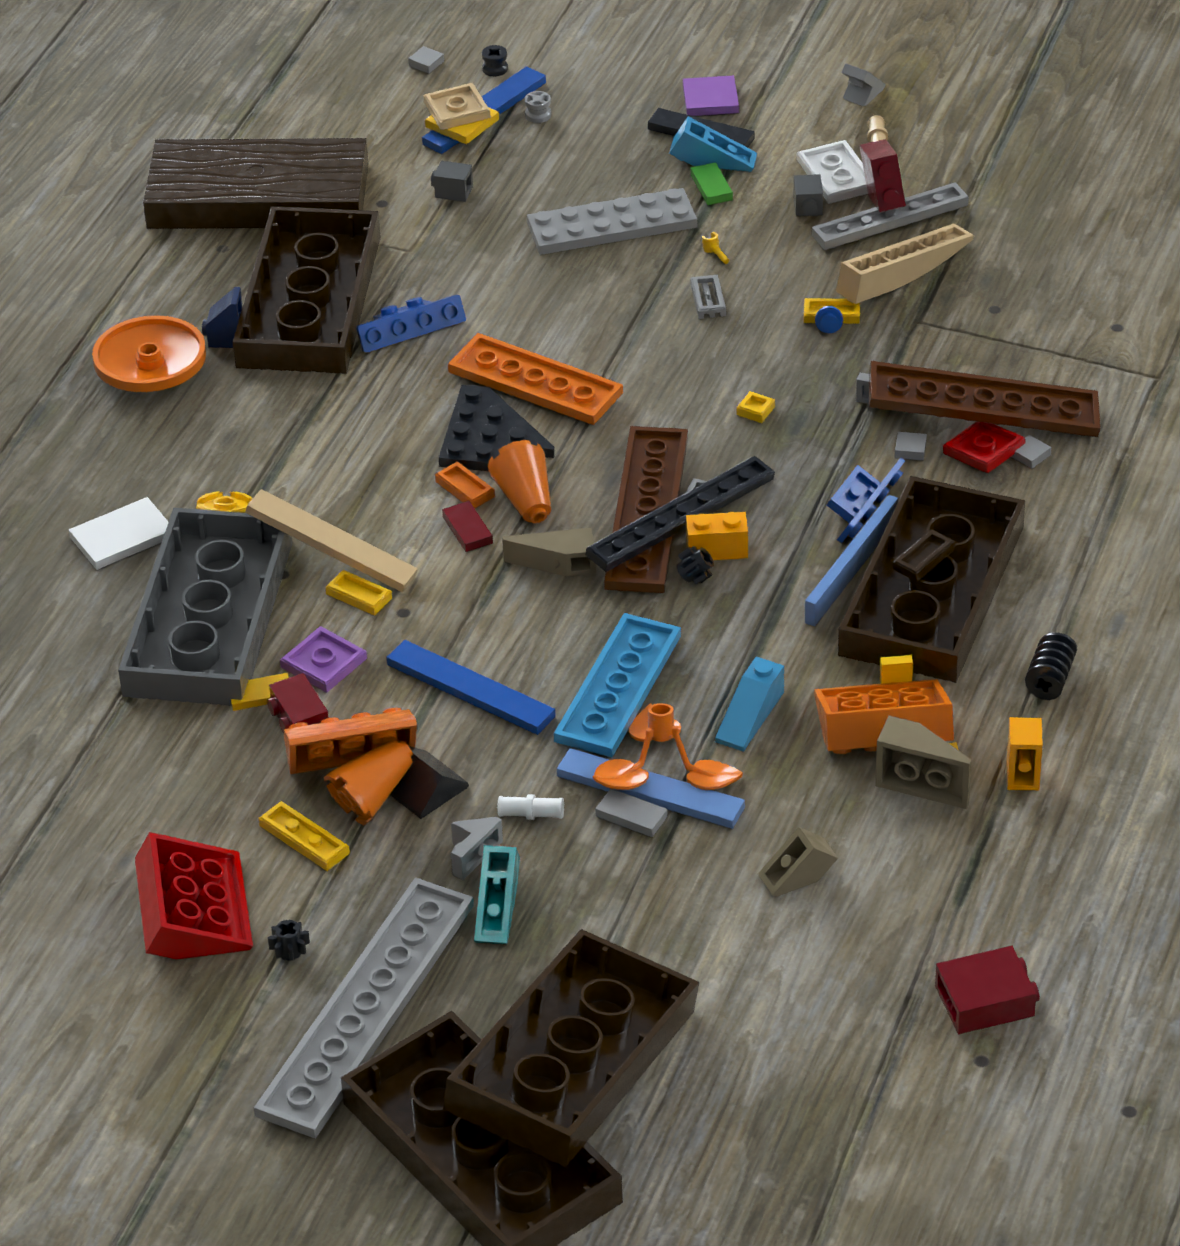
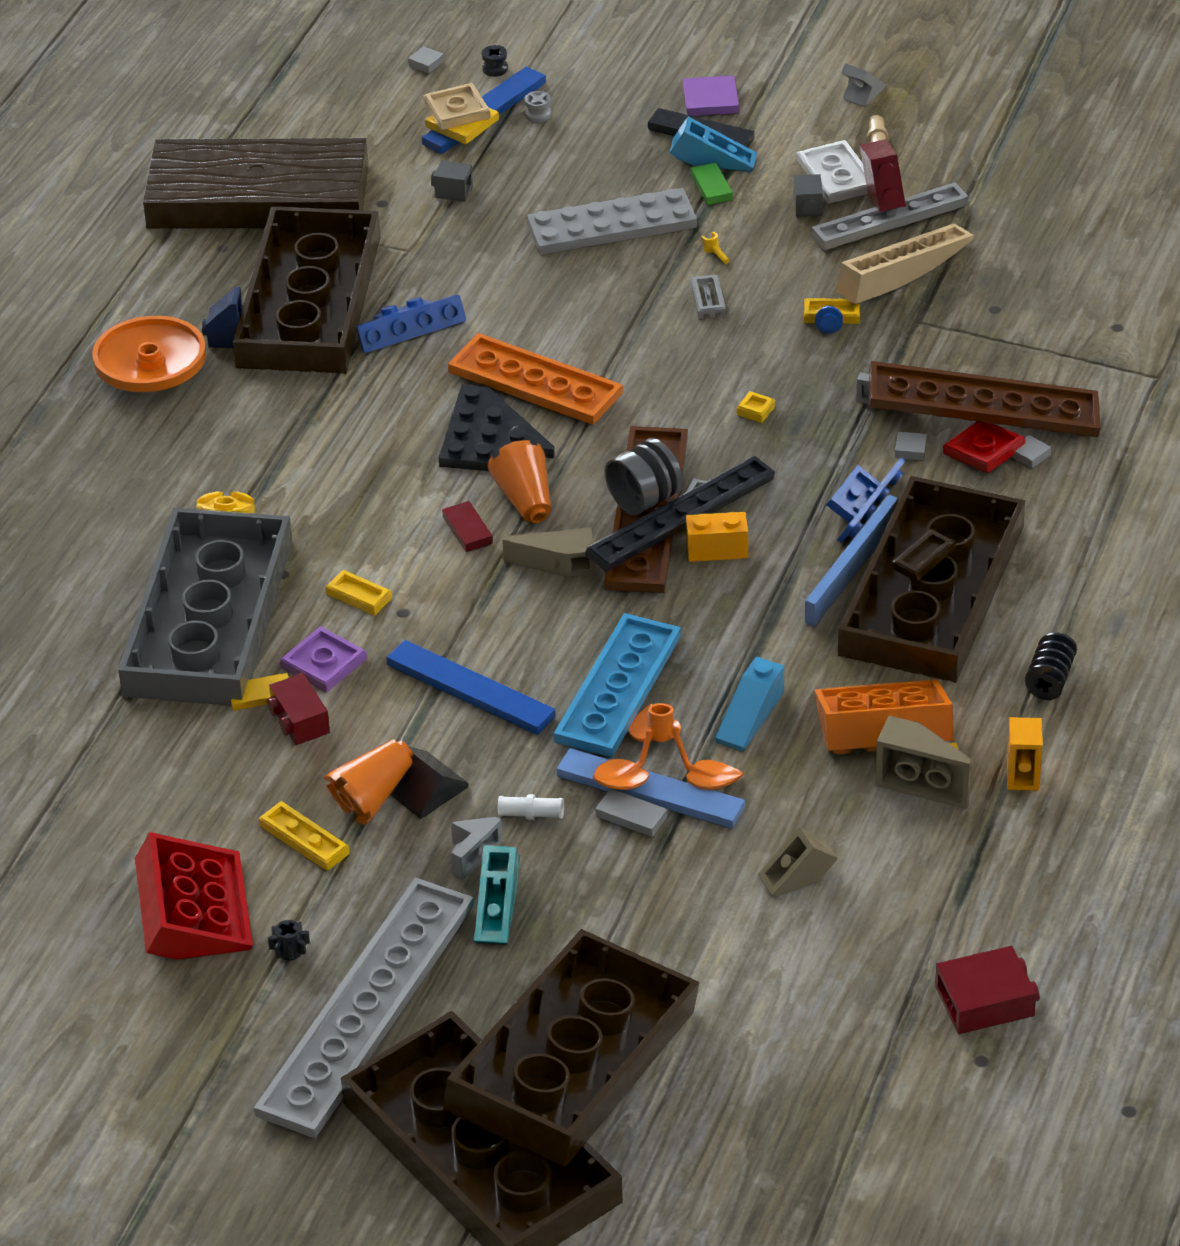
(120, 533): white tile -> none
(331, 540): tan tile -> none
(340, 741): orange slope -> none
(464, 485): orange tile -> none
(643, 476): none -> dark grey wheel
(695, 565): black gear -> none
(896, 669): yellow tile -> none

